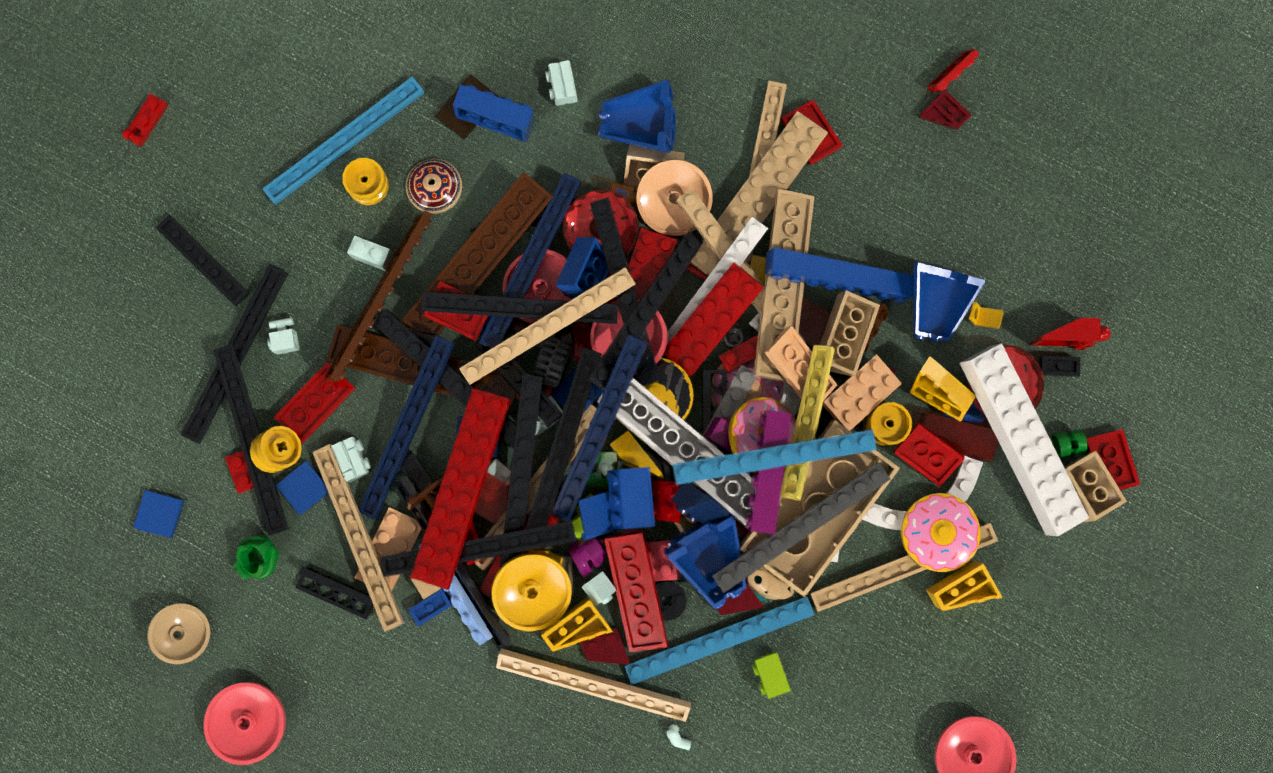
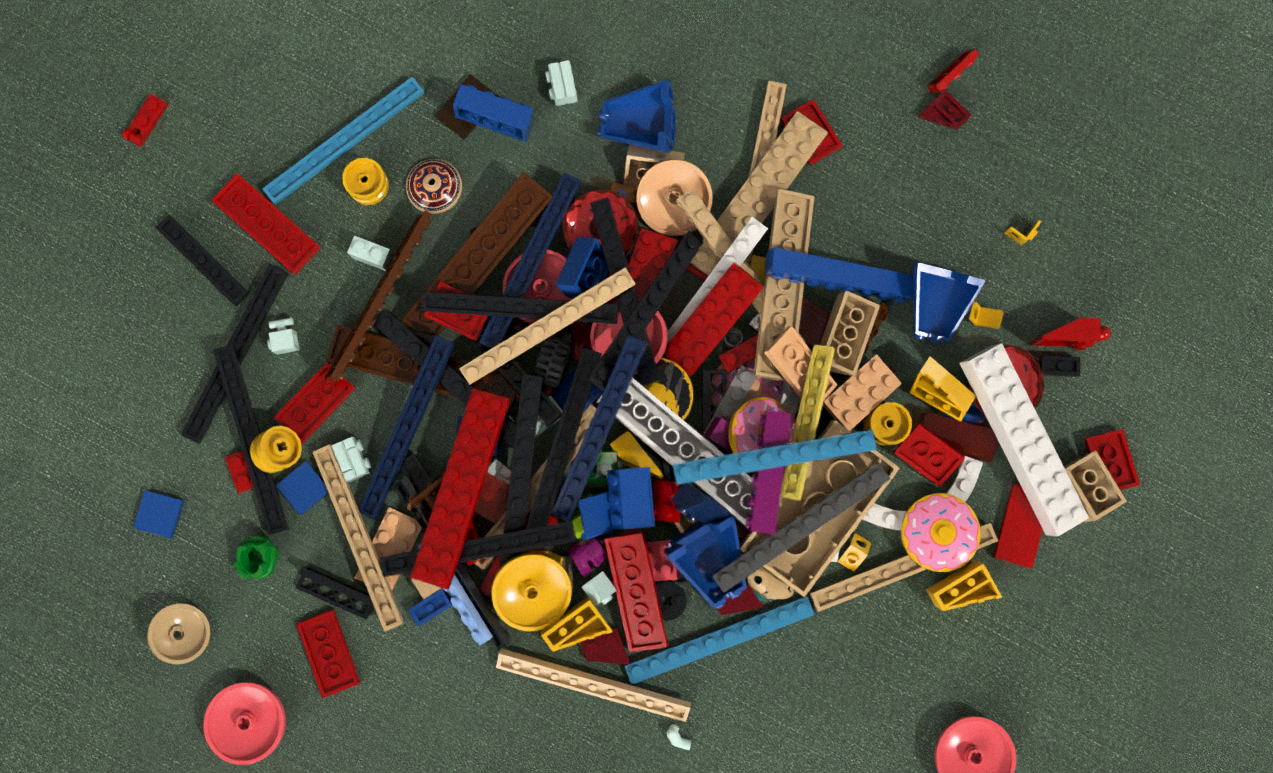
(266, 224): none -> red plate
(328, 653): none -> red tile
(771, 675): lime brick -> none
(854, 553): none -> yellow bracket
(1019, 531): none -> red tile
(1021, 239): none -> yellow bracket
(1071, 443): green wheel -> none

